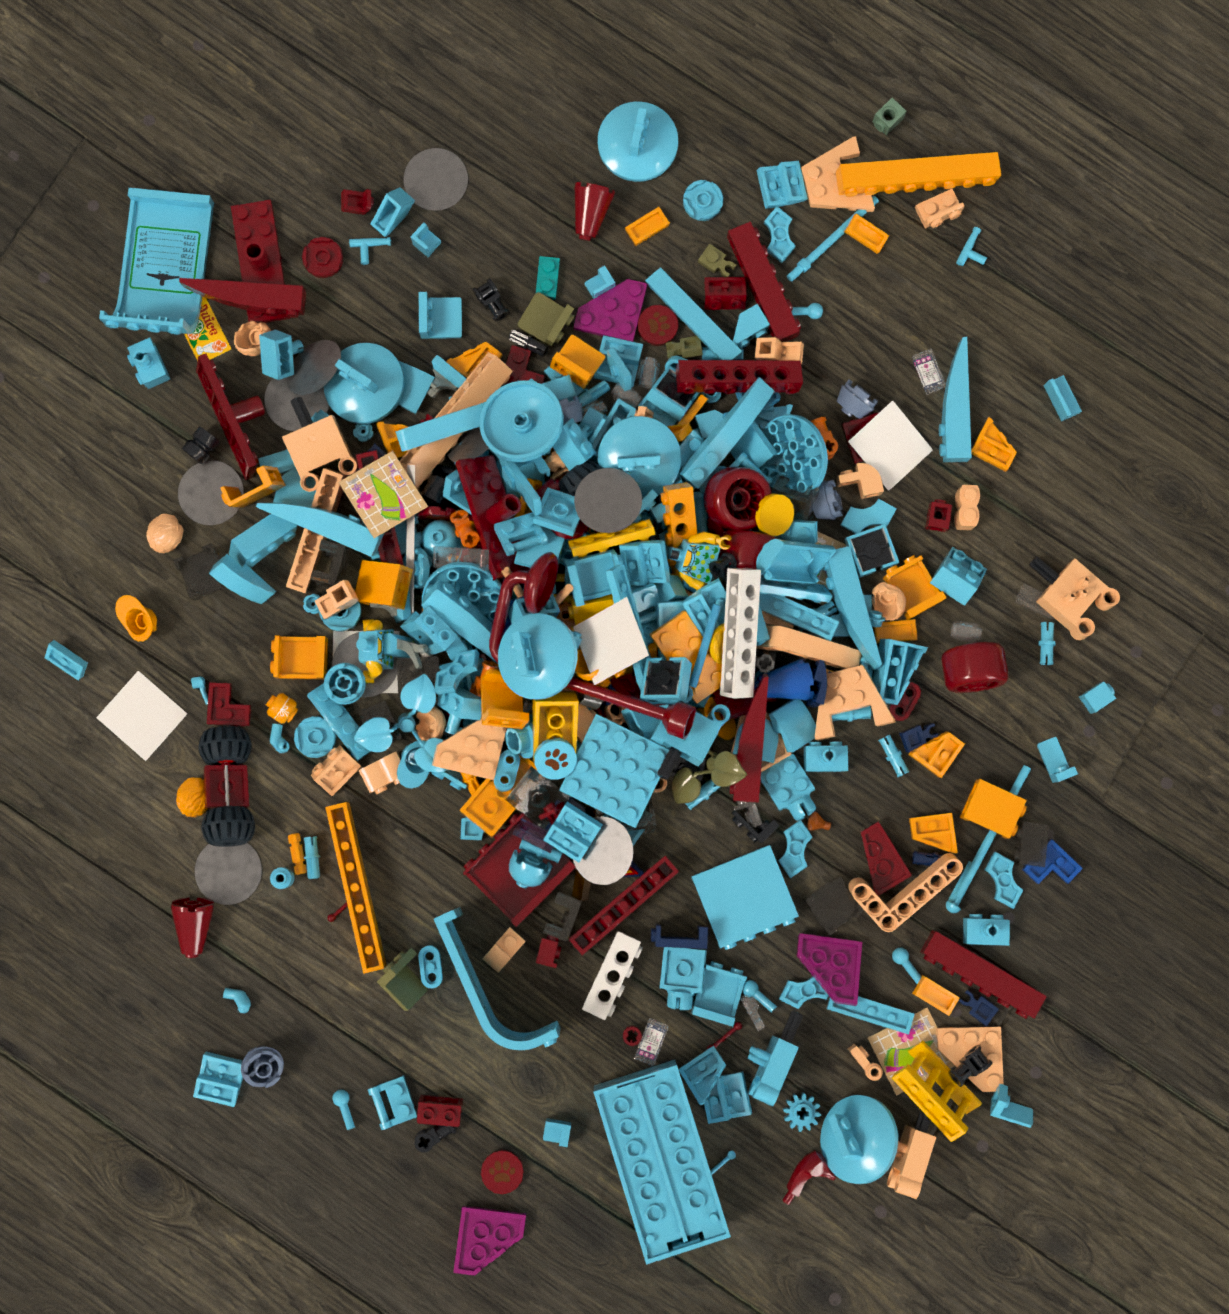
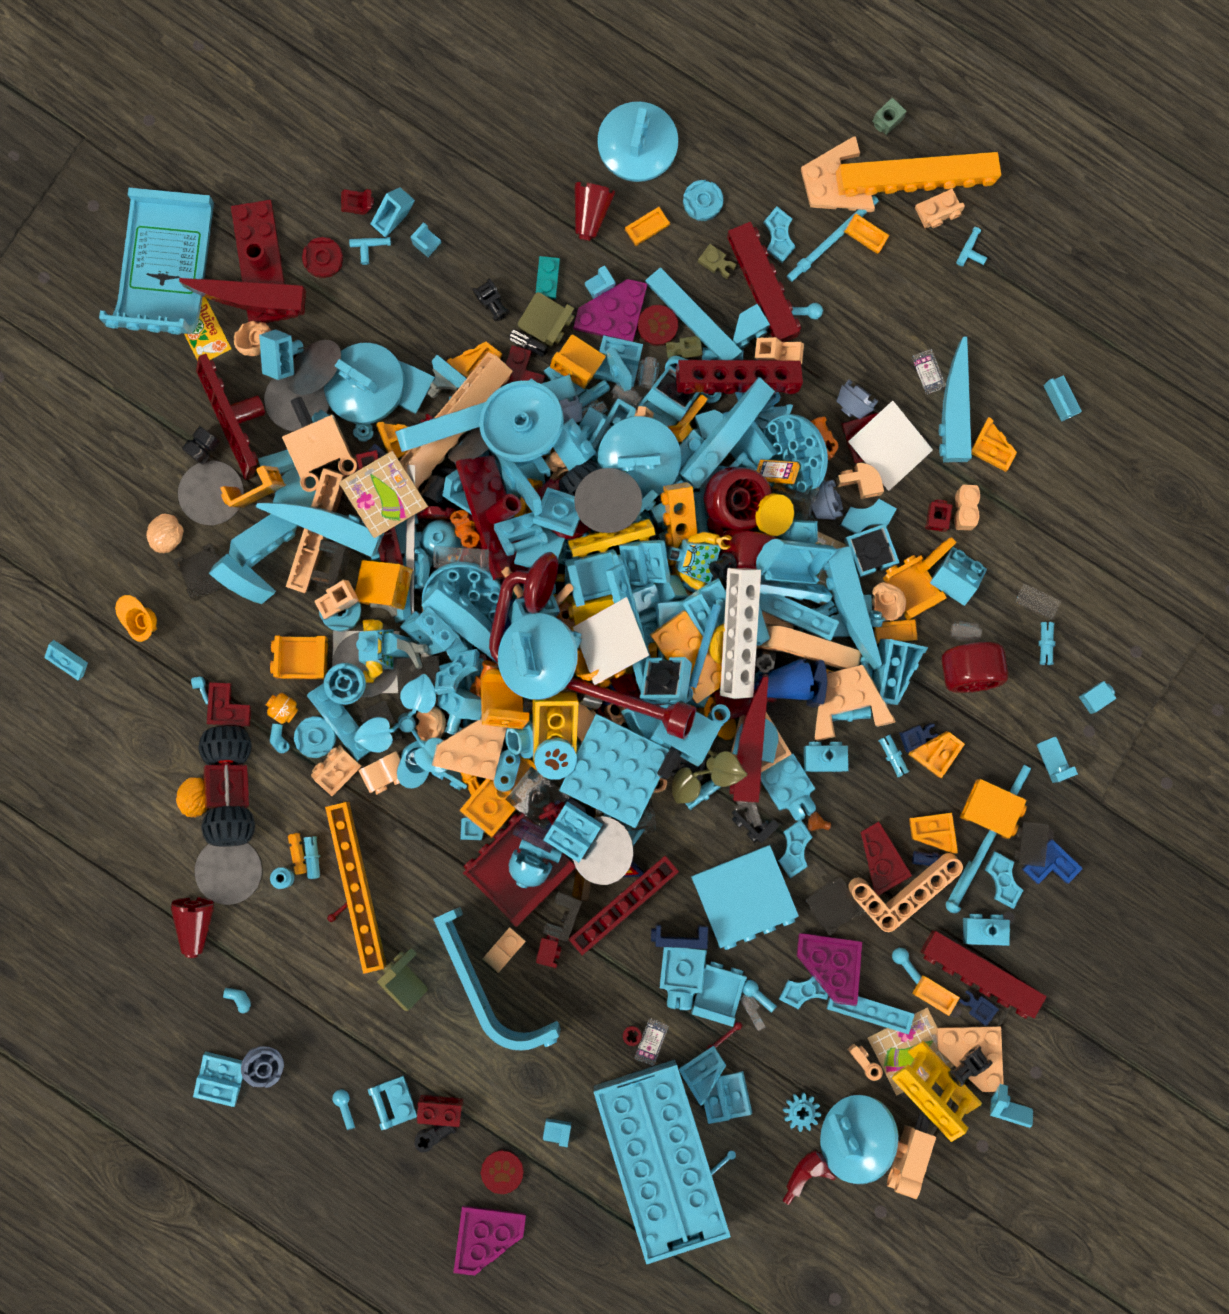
(141, 715): white sticker -> none
(148, 363): medium azure brick -> none
(308, 601): medium azure plate -> none
(430, 966): medium azure plate -> none
(435, 179): flat silver sticker -> none
(440, 317): medium azure bracket -> none
(606, 1008): white brick -> none
(725, 293): dark red bracket -> none
(774, 1062): medium azure piece -> none
(778, 471): none -> tile
(782, 184): medium azure slope -> none
(794, 724): medium azure slope -> none
(906, 703): dark red plate -> none
(936, 555): none -> light orange tile
(1072, 594): light nougat piece -> none

